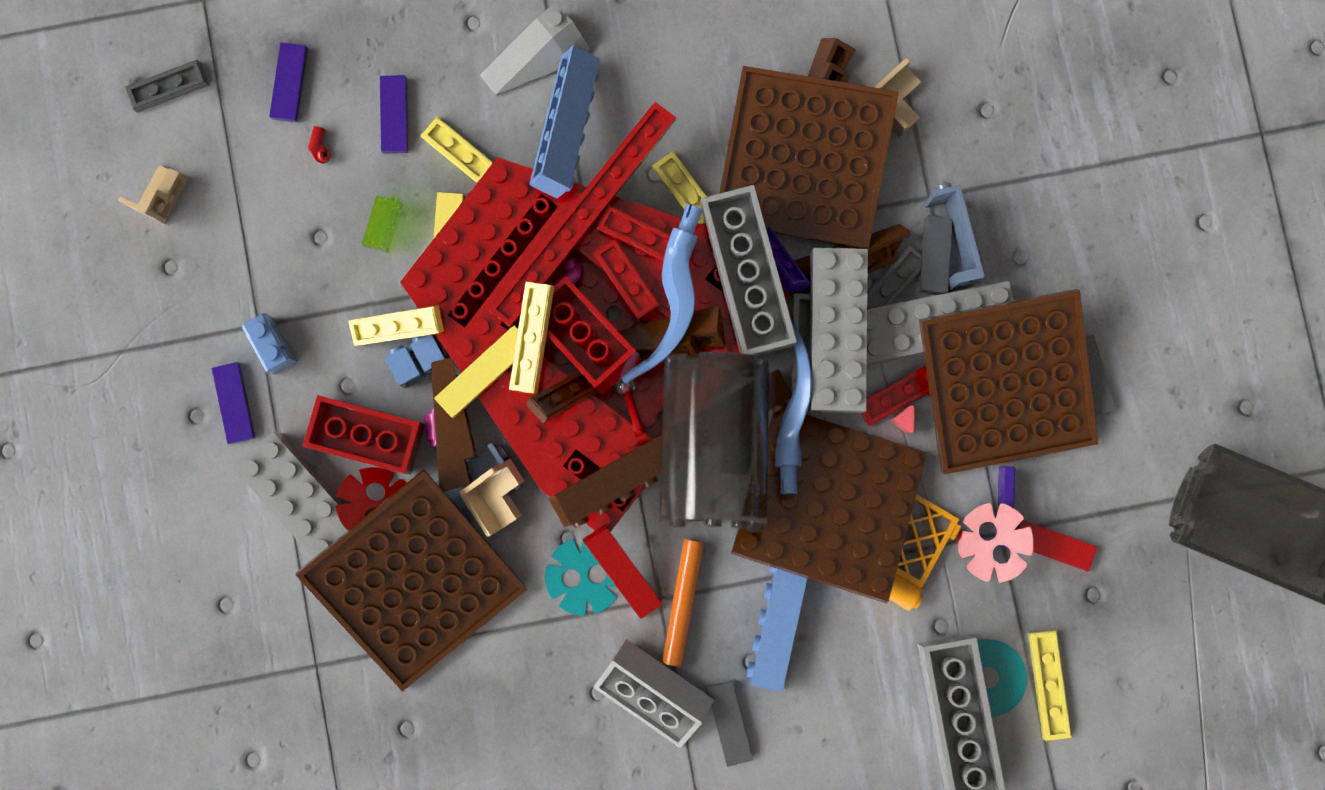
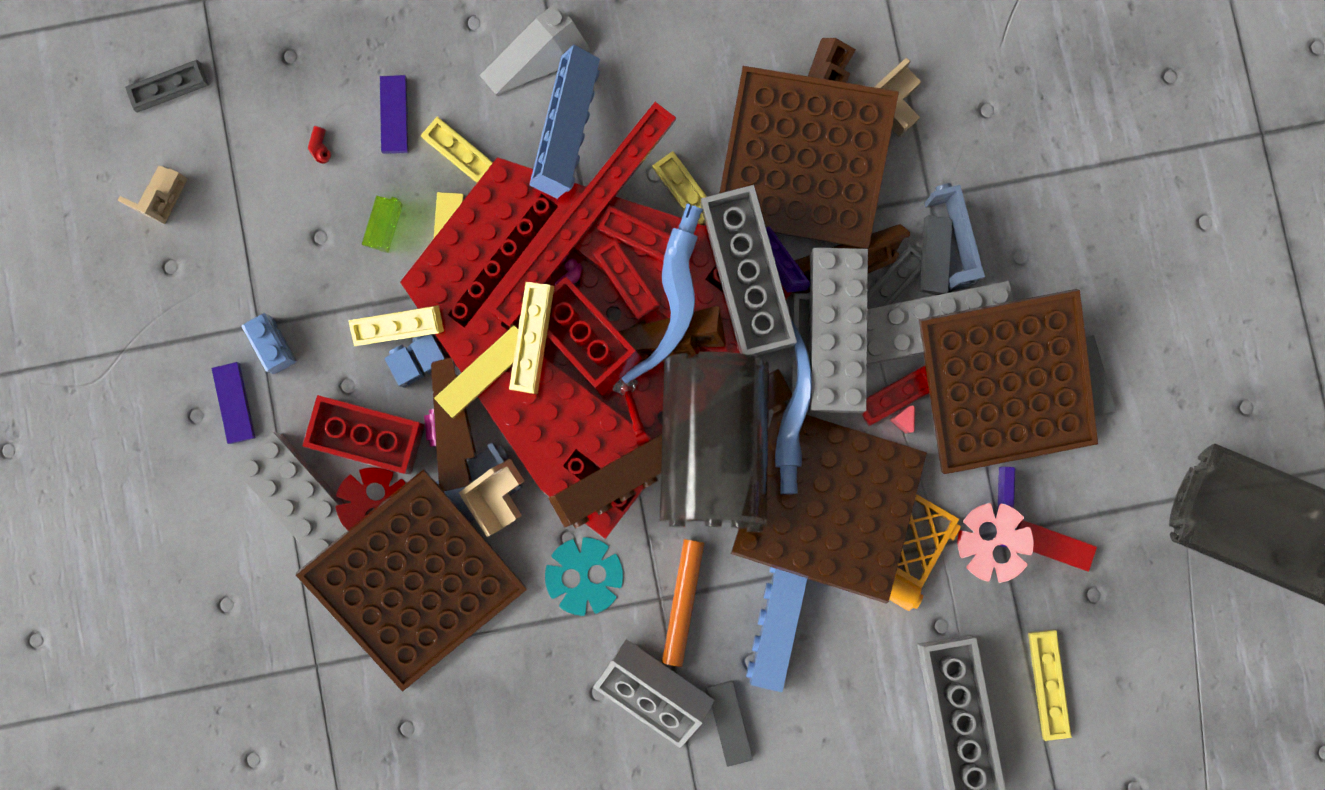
(288, 82): dark purple tile -> none
(561, 397): reddish brown tile -> none
(622, 571): red tile -> none
(1011, 675): teal sticker -> none

